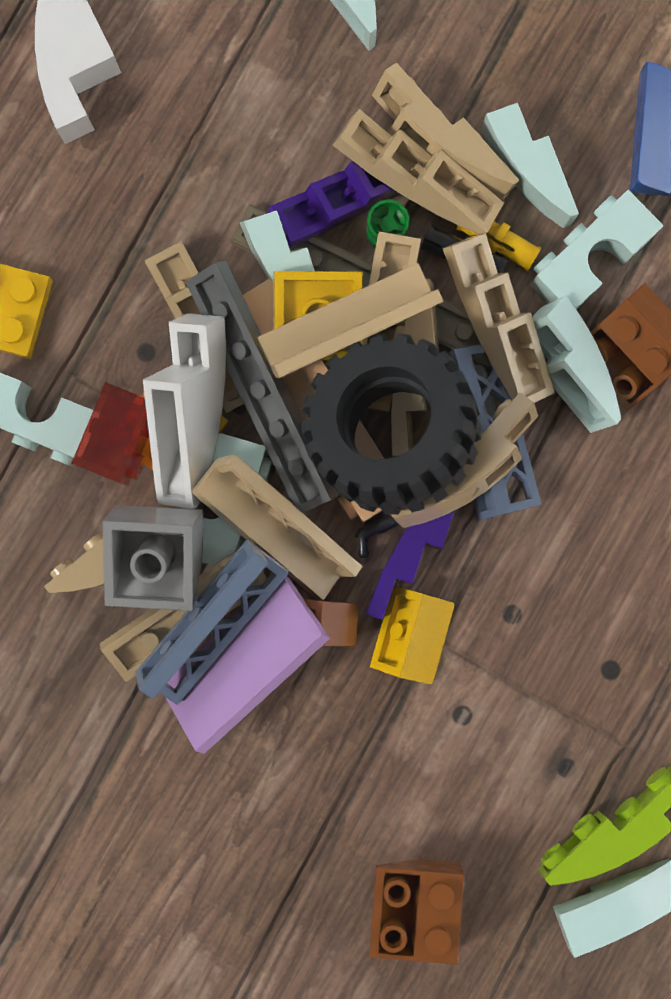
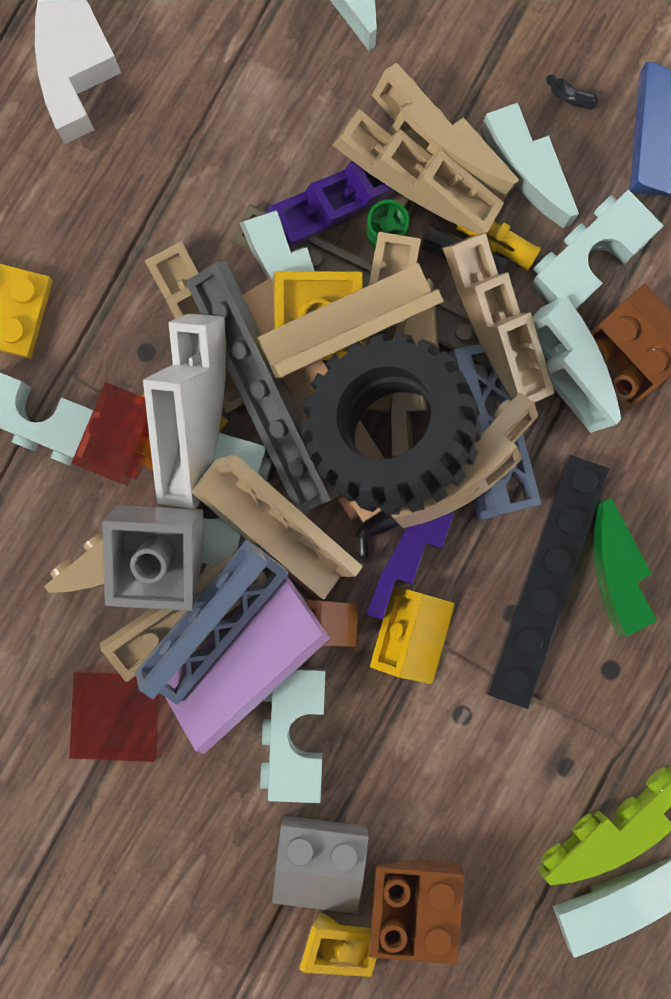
(112, 719): none -> clear red tile
(293, 773): none -> light aqua arch
(320, 864): none -> light grey slope
(337, 949): none -> yellow slope
(547, 581): none -> black plate
(569, 94): none -> black piece
(618, 570): none -> green slope

